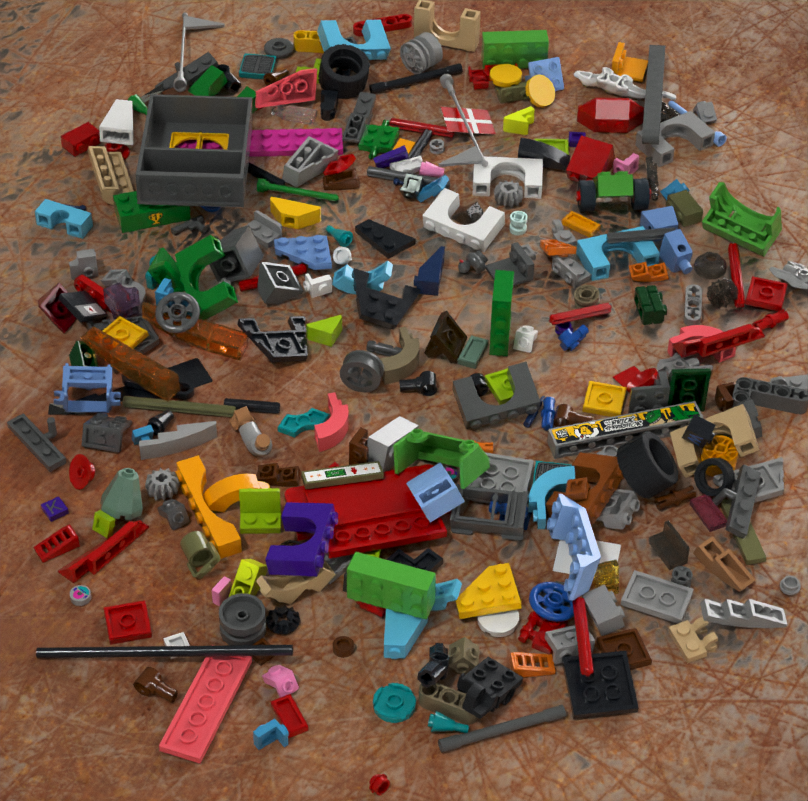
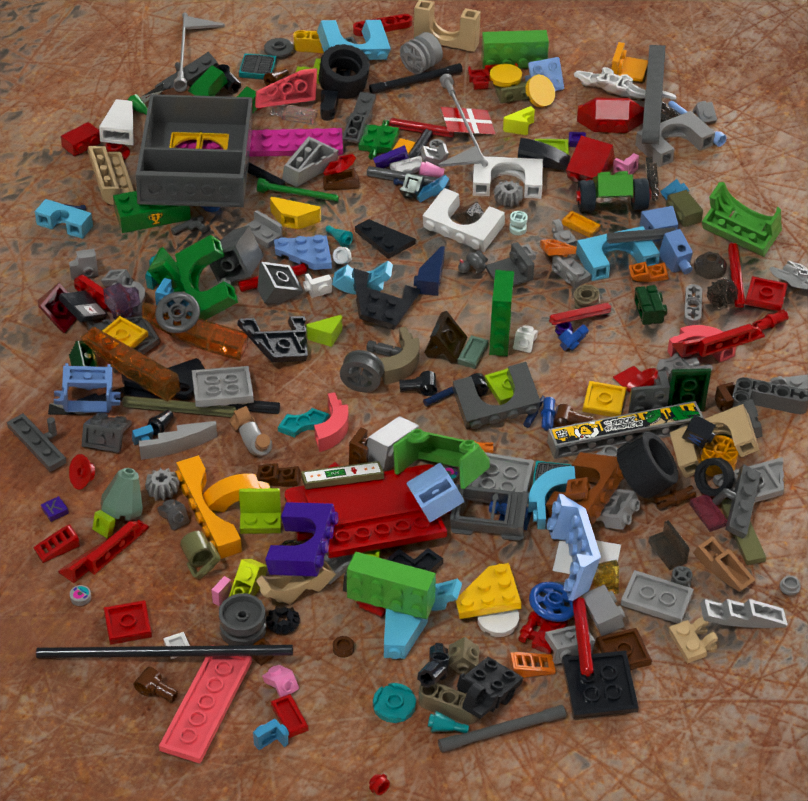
(222, 386): none -> light grey plate
(433, 155): none -> light grey bracket
(437, 397): none -> dark blue wheel

